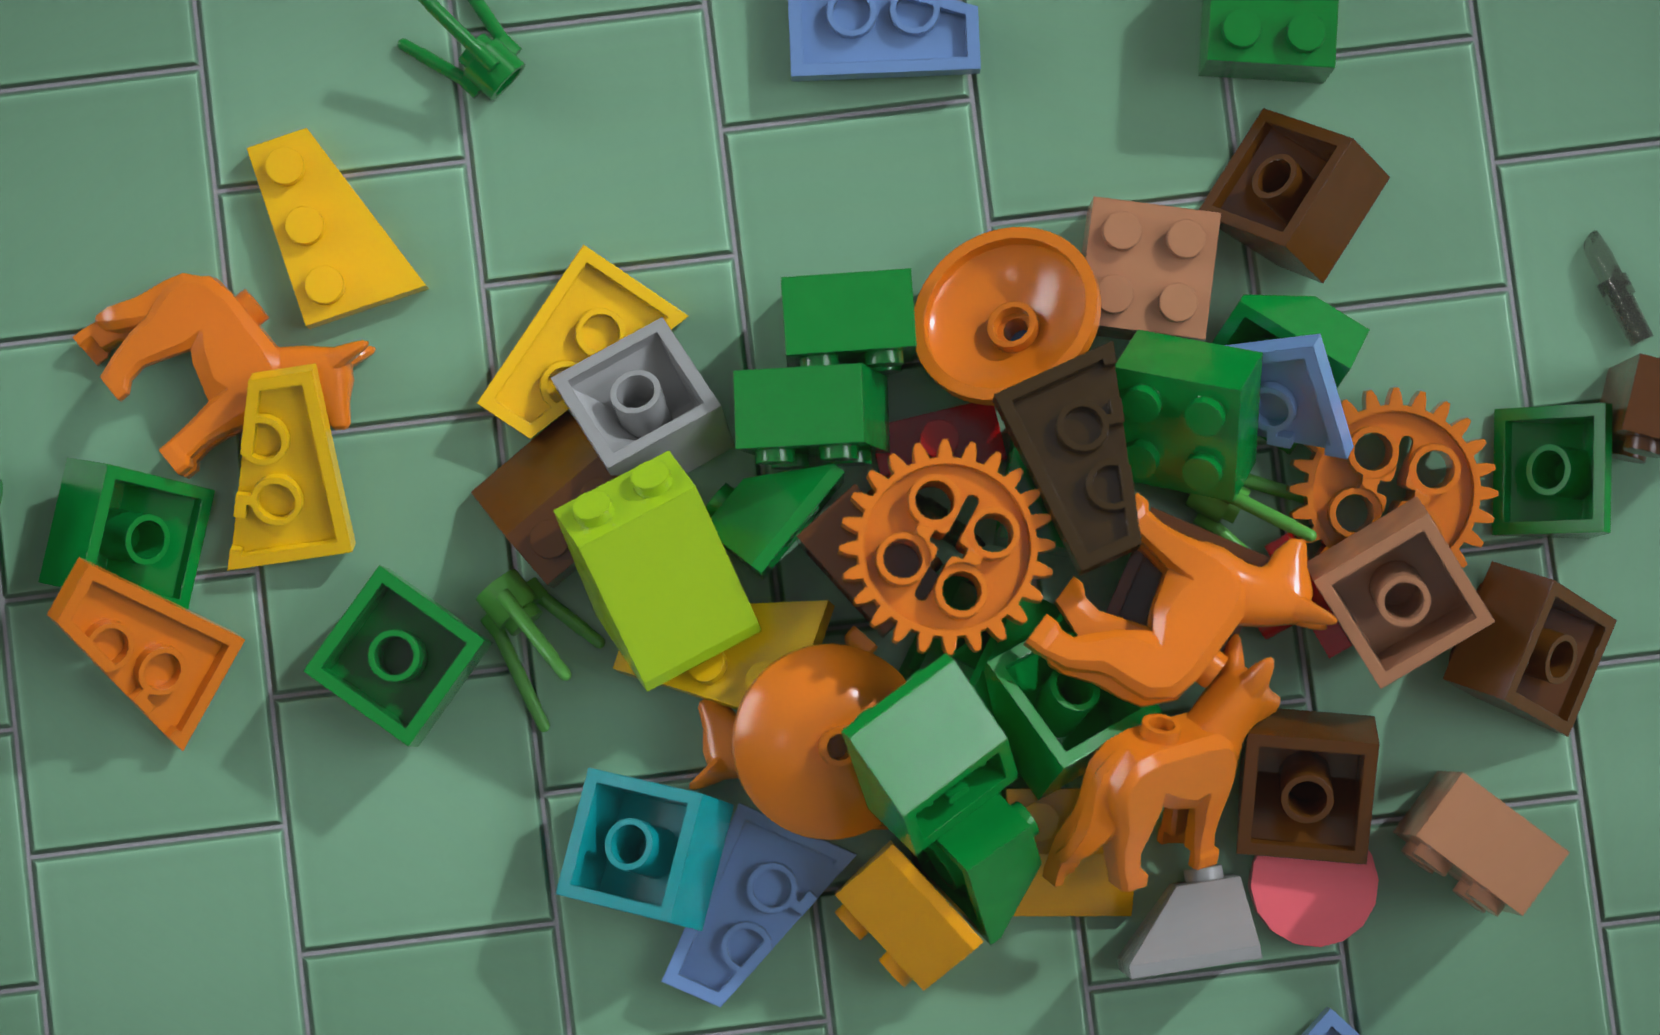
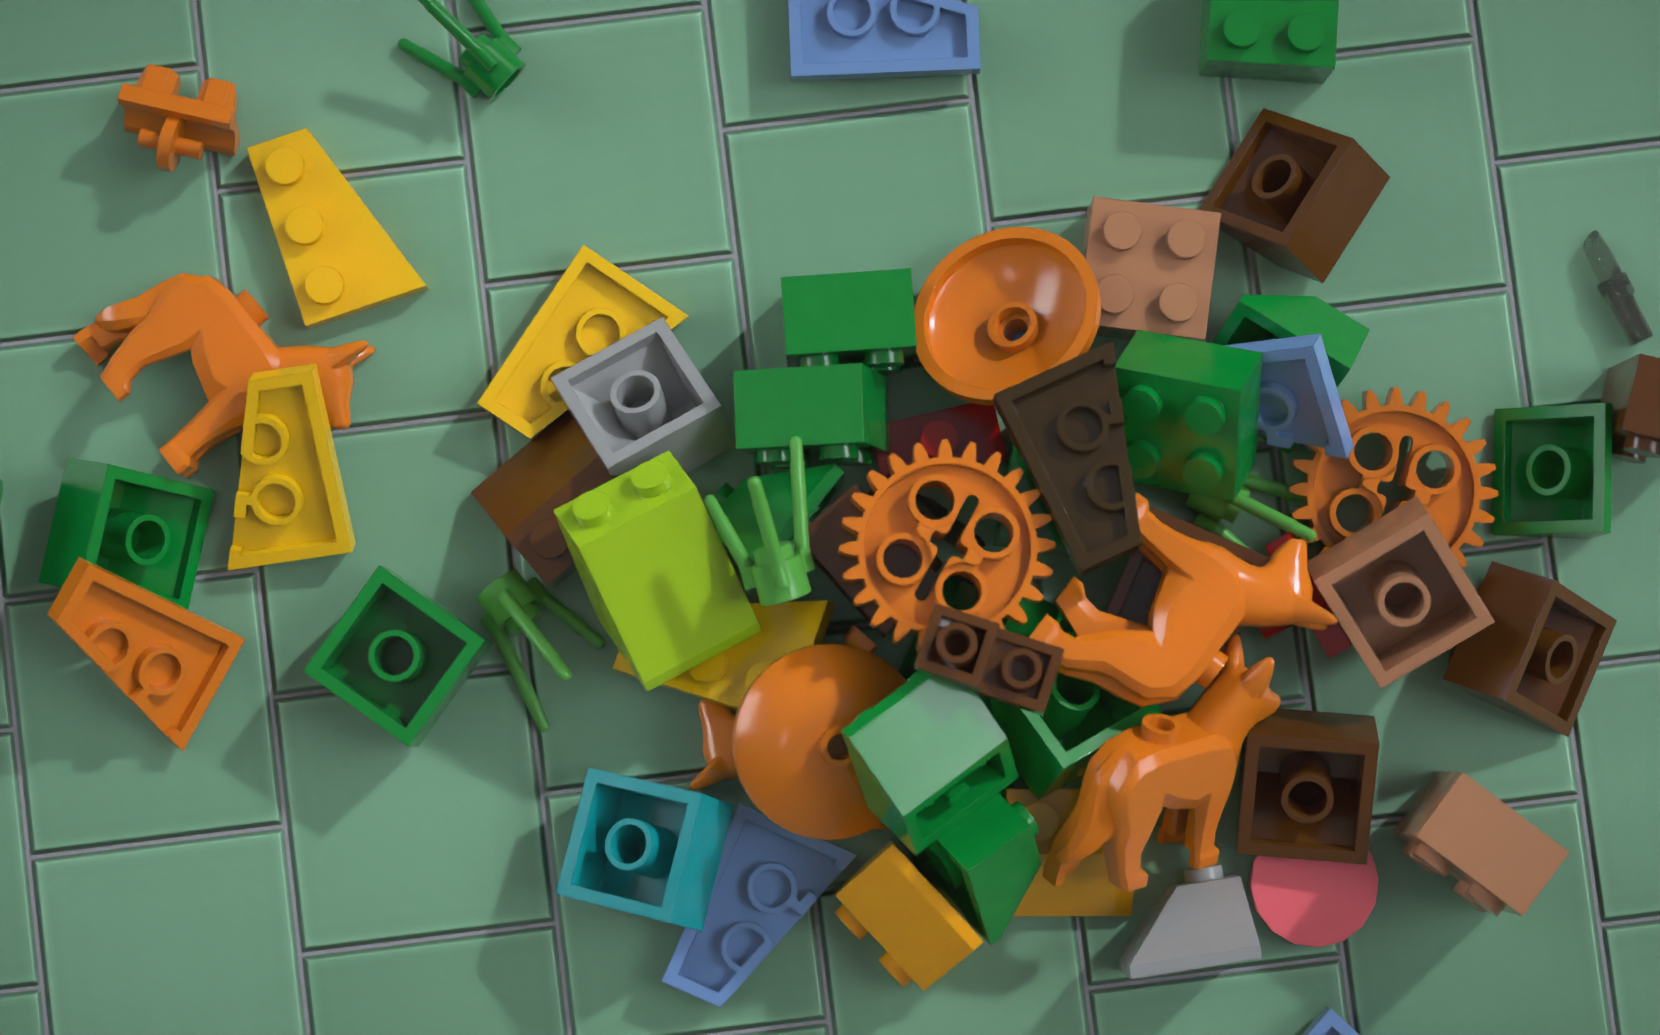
(178, 123): none -> orange hips
(777, 570): none -> bright green plant
(989, 659): none -> reddish brown slope

